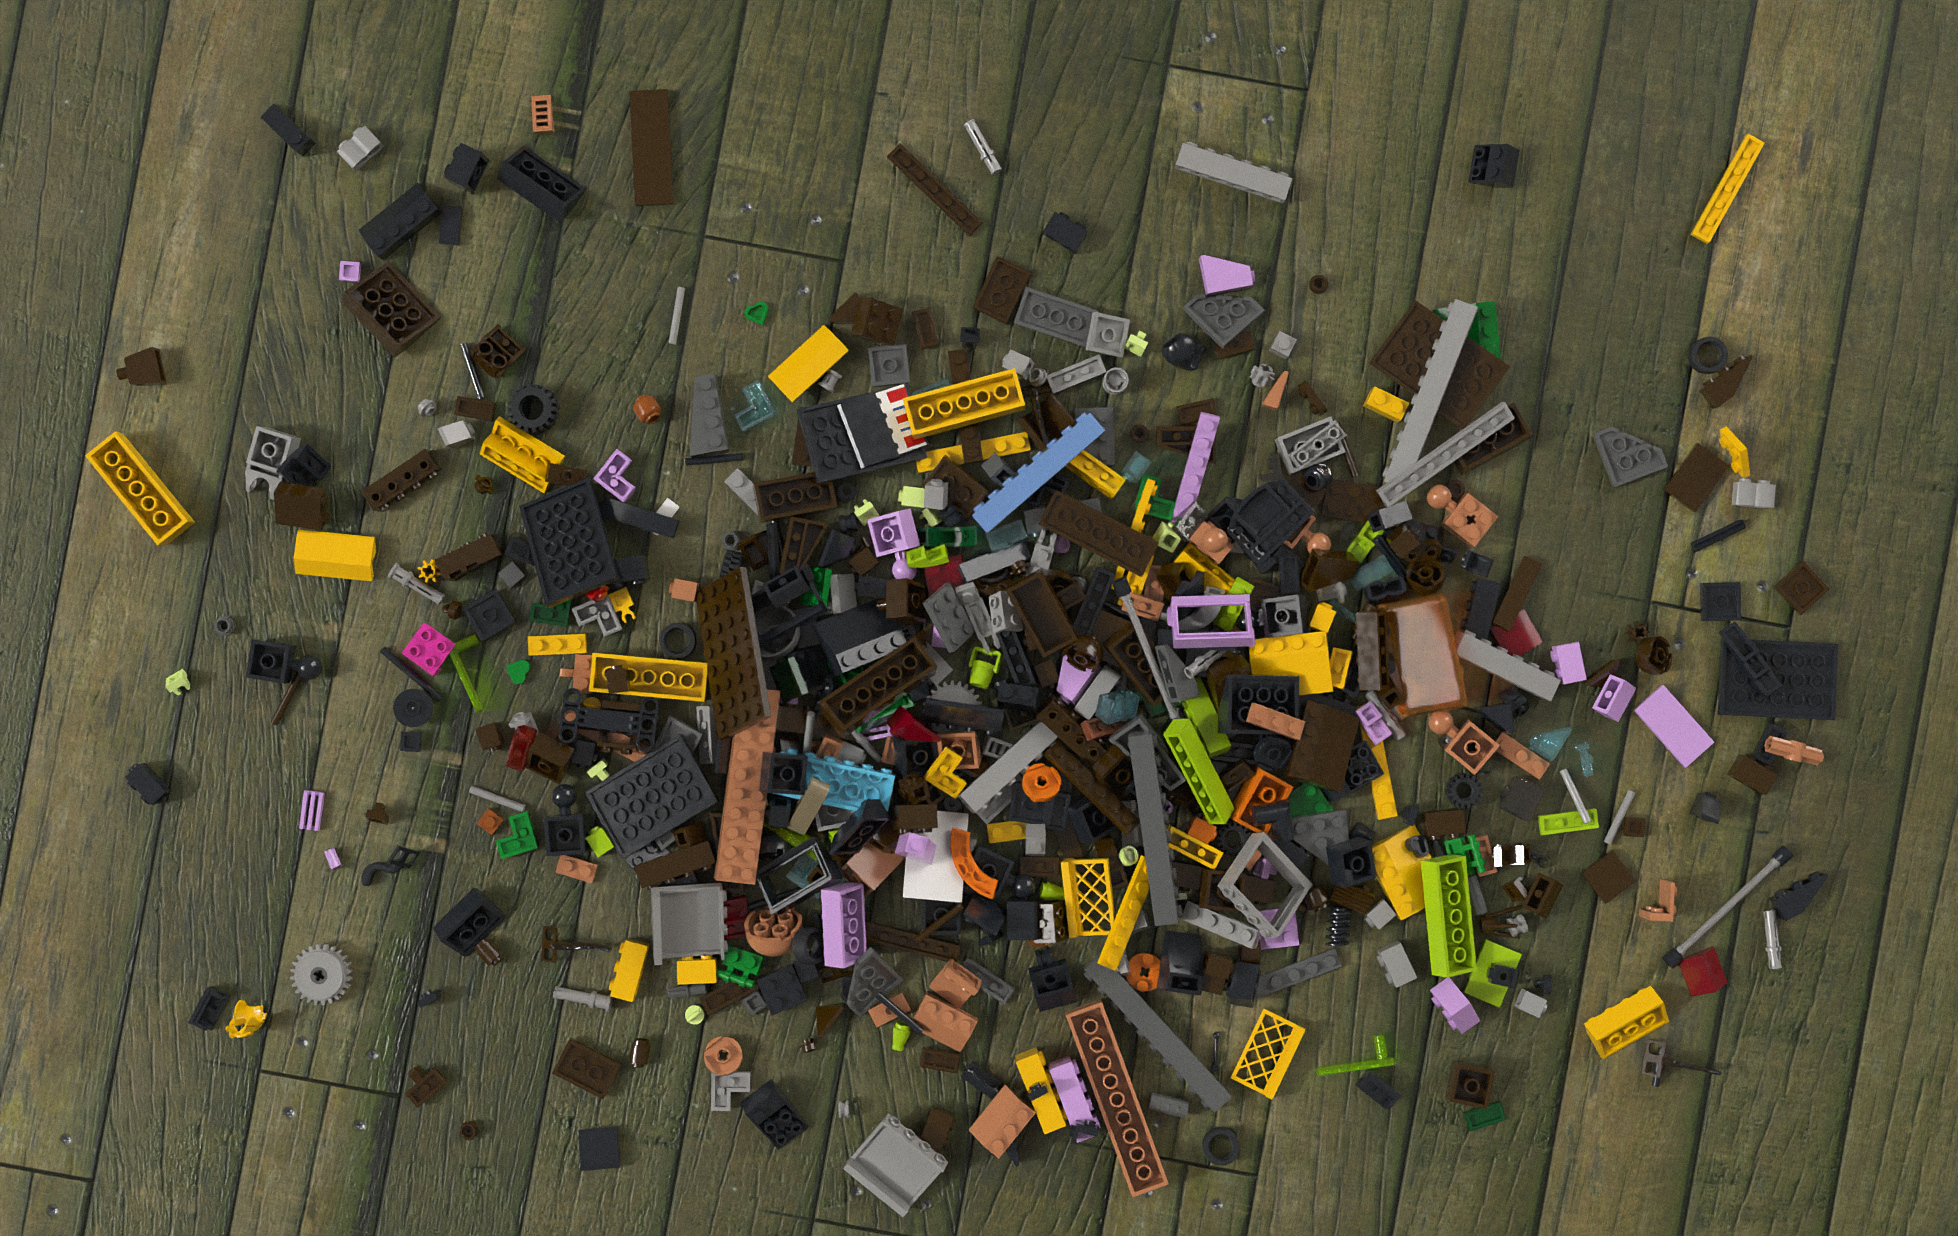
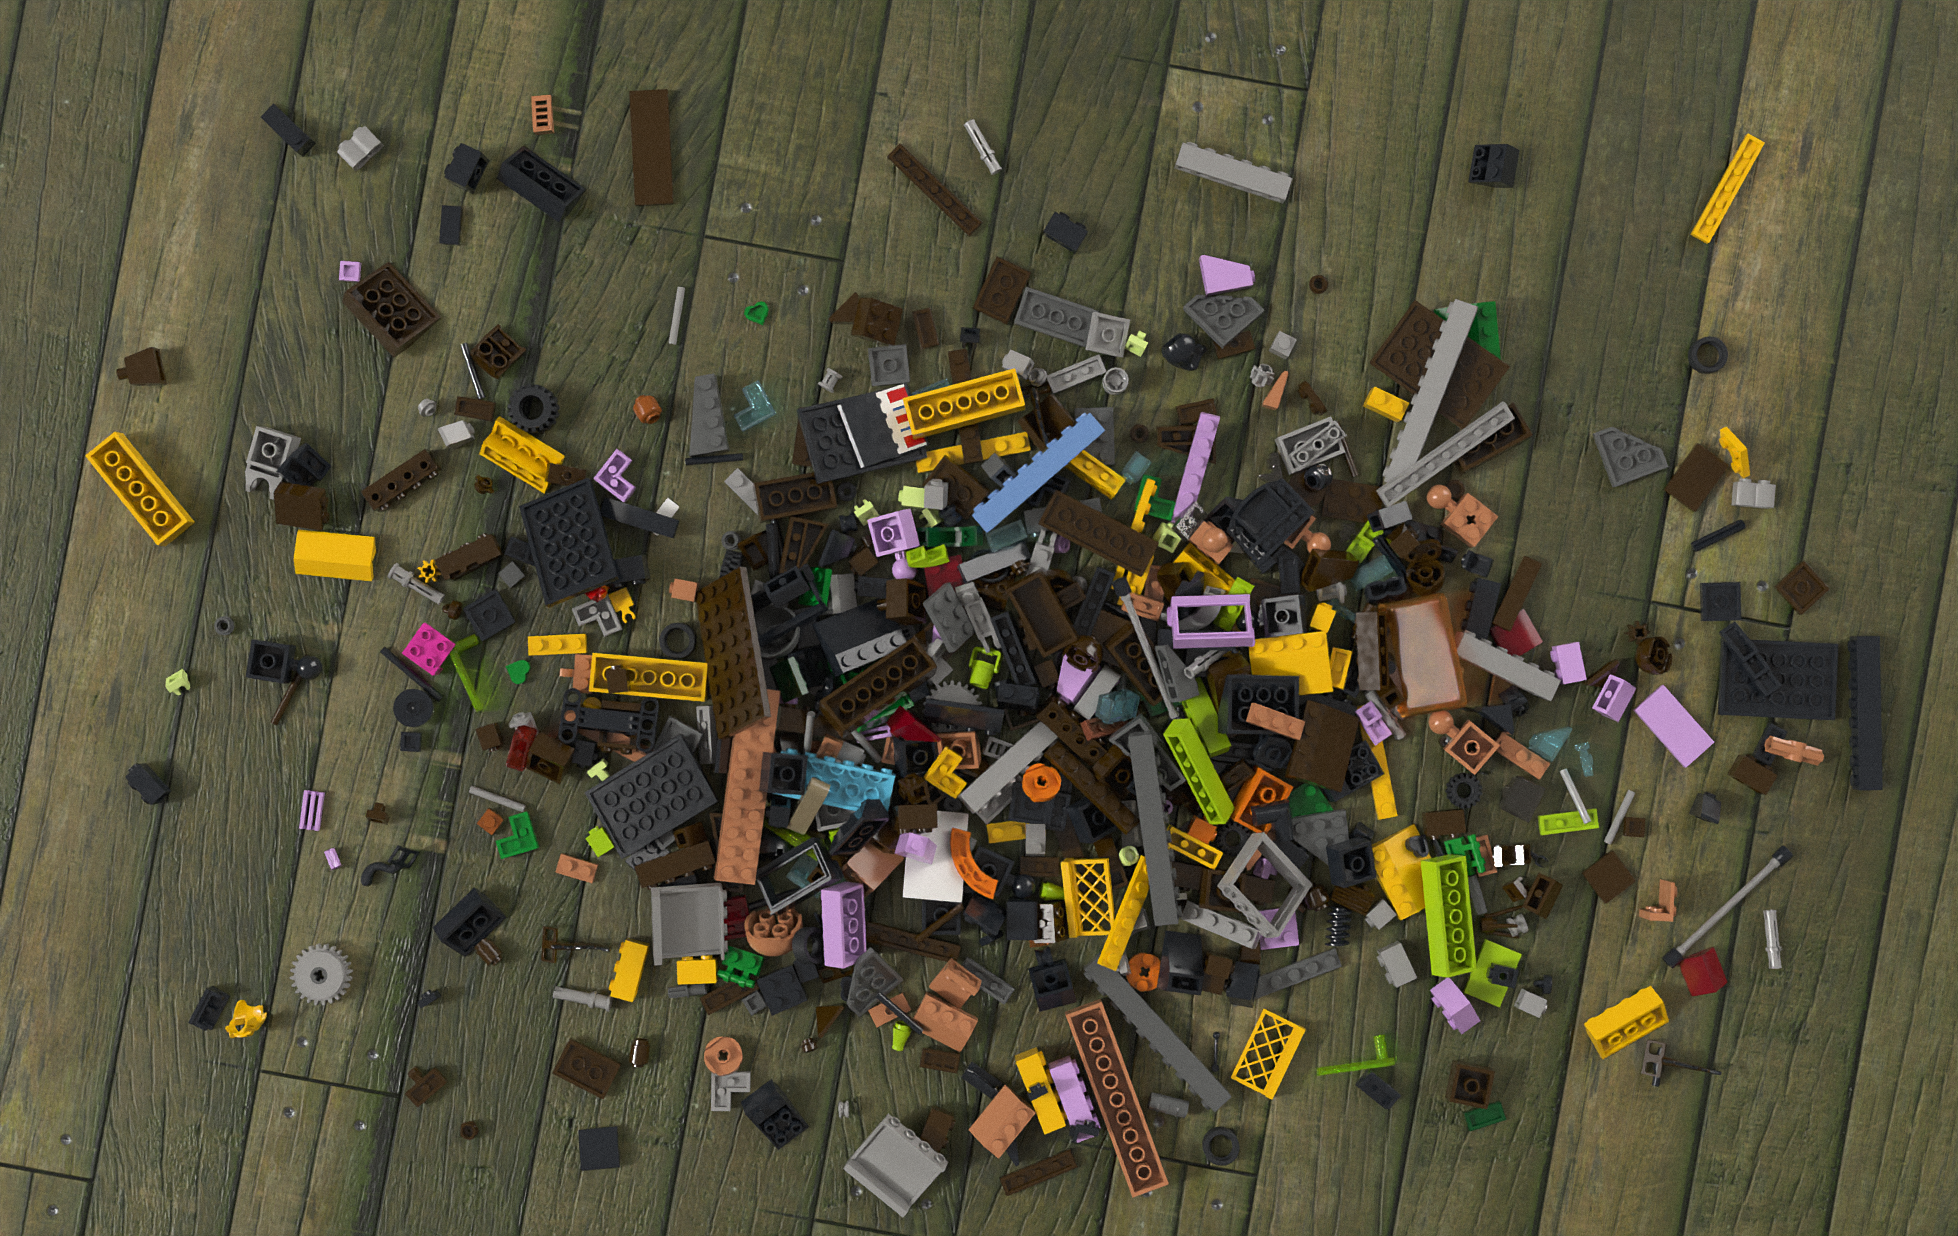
(399, 221): black slope -> none
(555, 615): dark green plate -> none
(576, 824): black brick -> none
(694, 1014): yellowish green tile -> none
(808, 363): yellow slope -> none
(936, 650): none -> light grey plate
(1004, 614): light grey bracket -> none
(1038, 1172): none -> dark brown tile
(1409, 815): black plate -> none
(1723, 387): dark brown slope -> none
(1797, 897): black slope -> none
(1865, 713): none -> black brick

